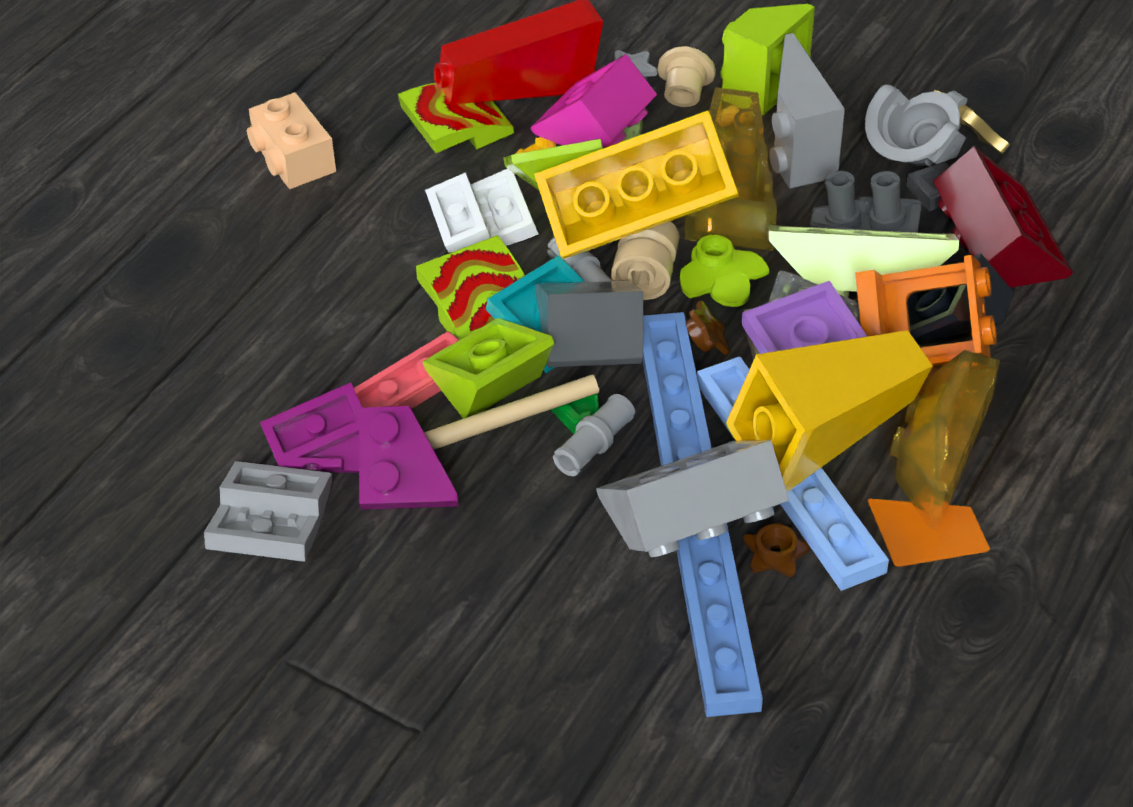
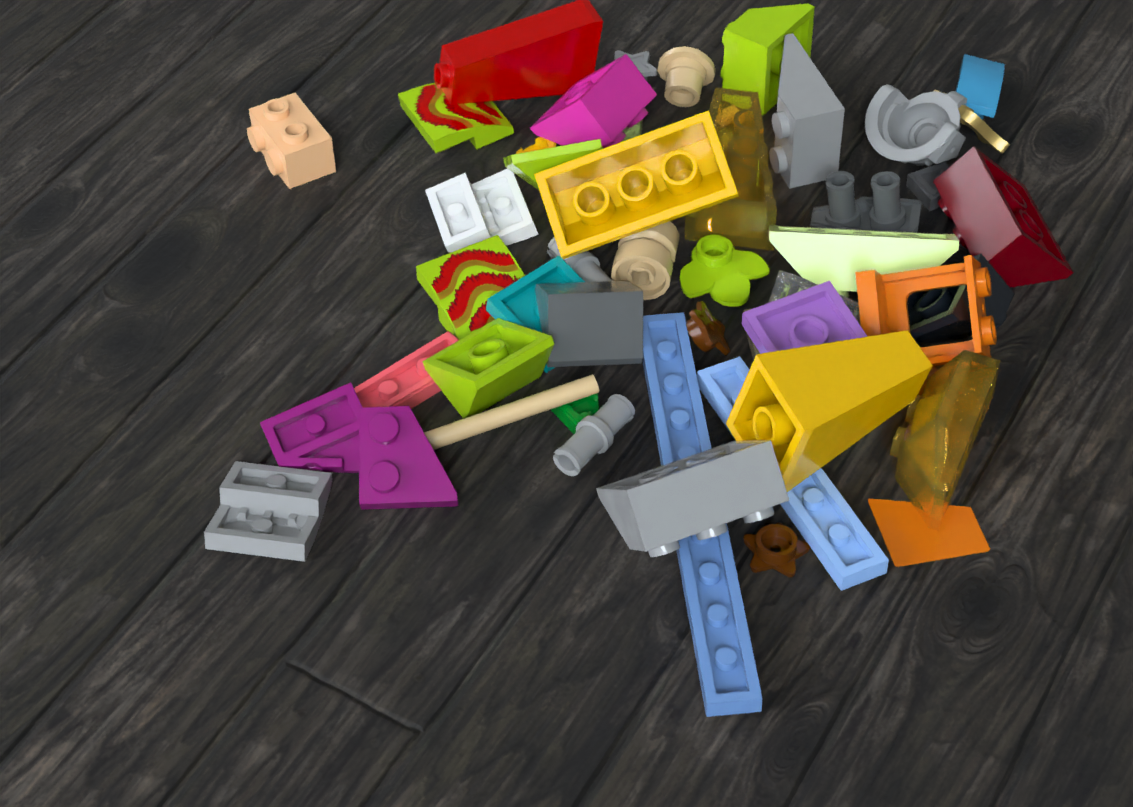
(981, 84): none -> dark azure slope

